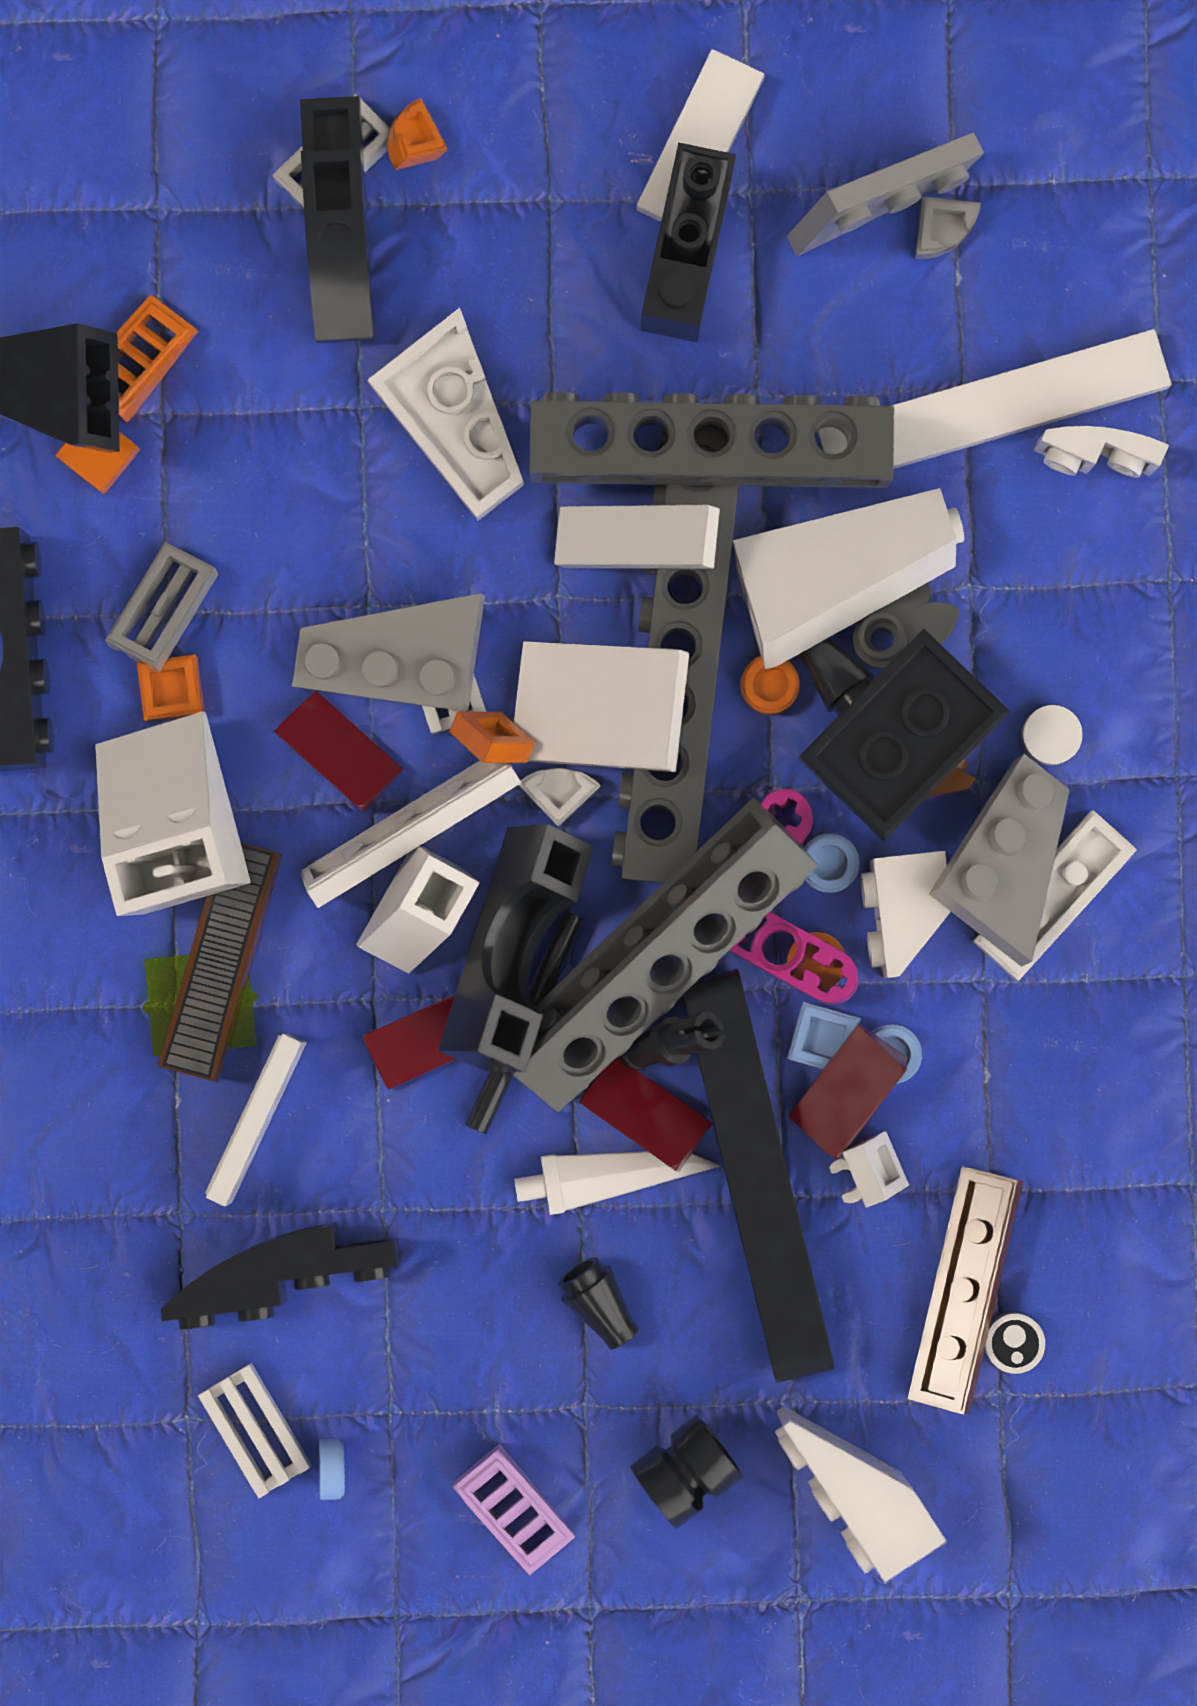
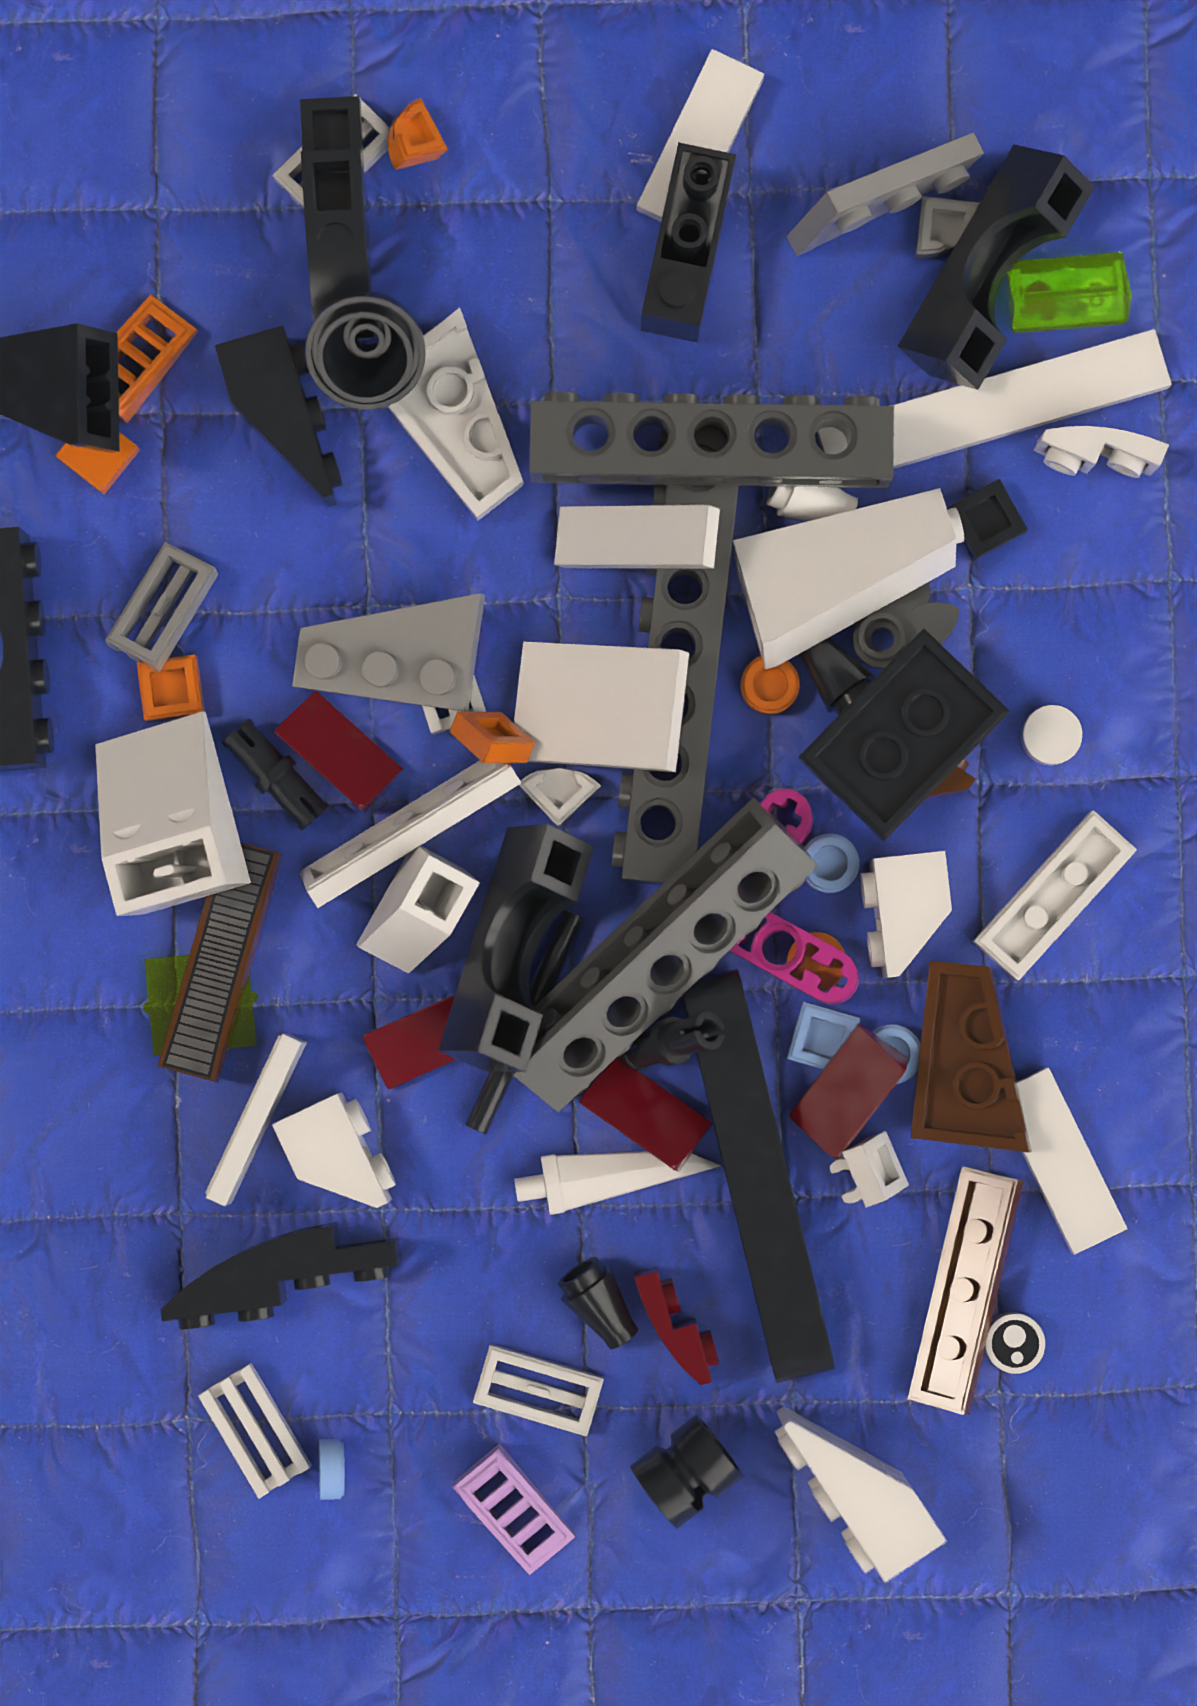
(268, 393): none -> black slope
(275, 774): none -> black pin
(330, 1152): none -> white slope
(362, 373): none -> black piece
(534, 1413): none -> white tile
(687, 1345): none -> dark red slope
(810, 502): none -> white cone
(965, 1064): none -> reddish brown wing
(989, 519): none -> black tile
(1007, 860): light grey wing -> none
(1025, 206): none -> black arch
(1065, 1166): none -> white tile
(1068, 292): none -> clear neon green slope

